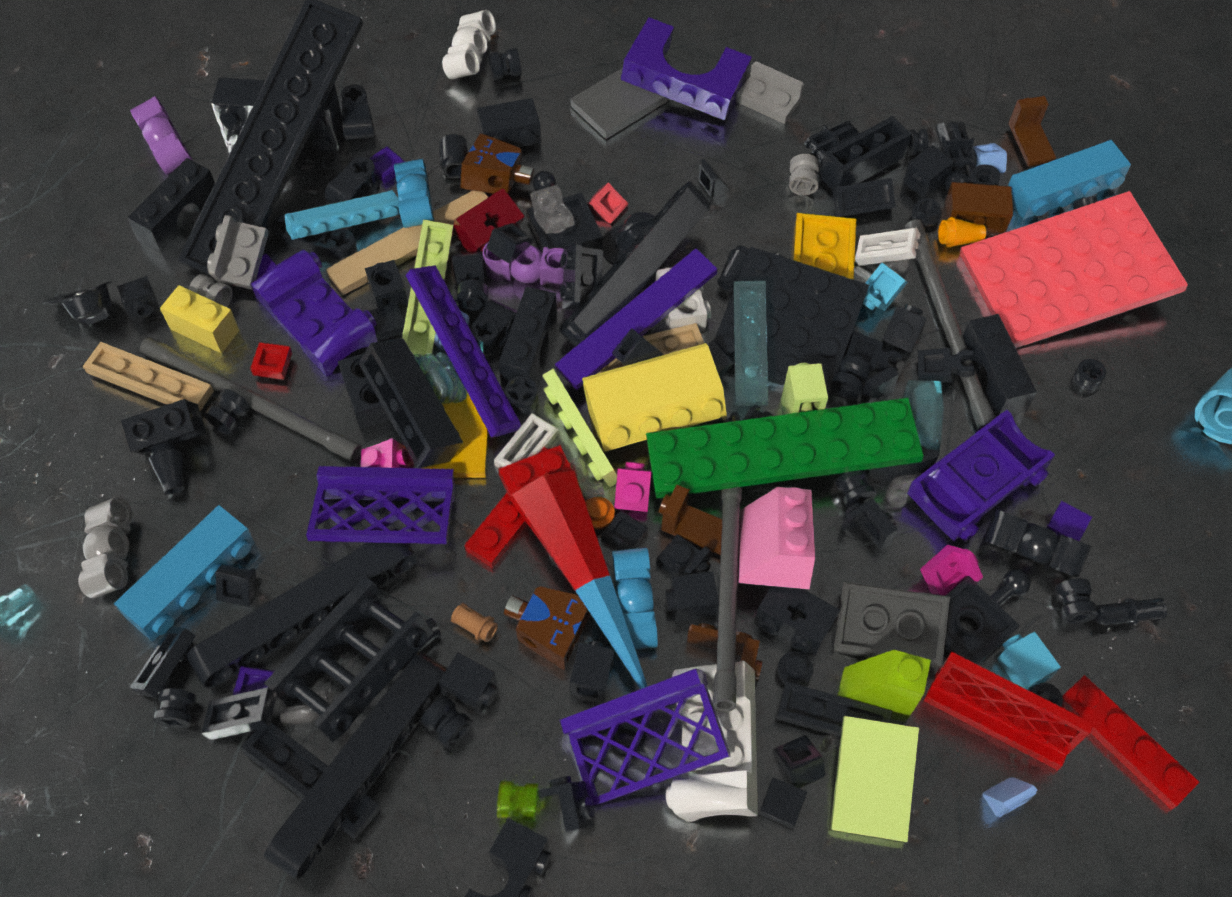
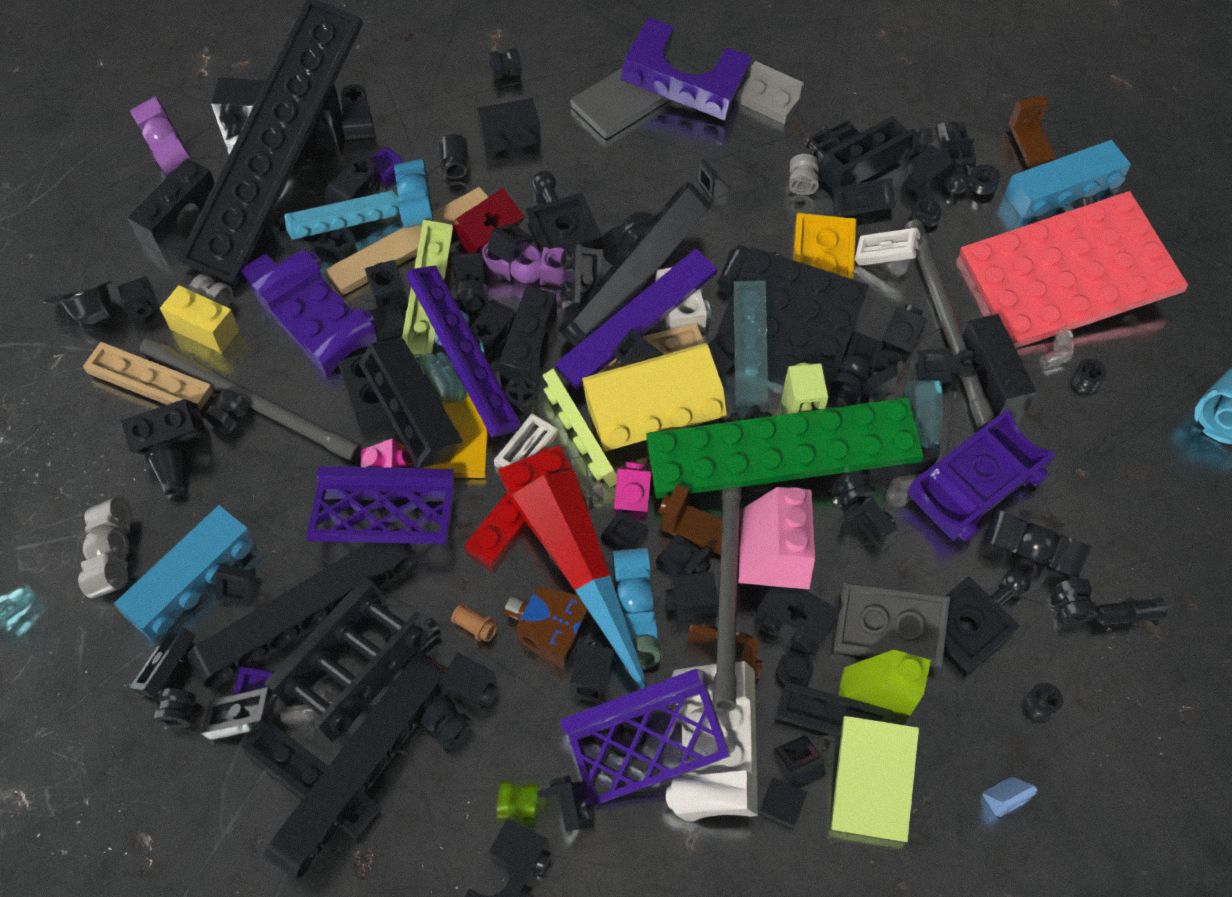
(237, 253): light grey bracket -> none
(271, 361): red plate -> none
(469, 44): white piece -> none
(493, 166): reddish brown torso -> none
(550, 210): clear bracket -> none
(600, 512): orange plate -> none
(607, 203): coral slope -> none
(648, 651): none -> sand green tile
(883, 287): medium azure bracket -> none
(949, 569): dark pink bracket -> none
(960, 232): light orange cone -> none
(980, 205): reddish brown brick -> none
(991, 155): light blue slope -> none
(1006, 711): red fence -> none
(1027, 661): medium azure brick -> none
(1062, 350): none -> clear arm
(1069, 521): dark purple tile -> none
(1130, 743): red plate -> none

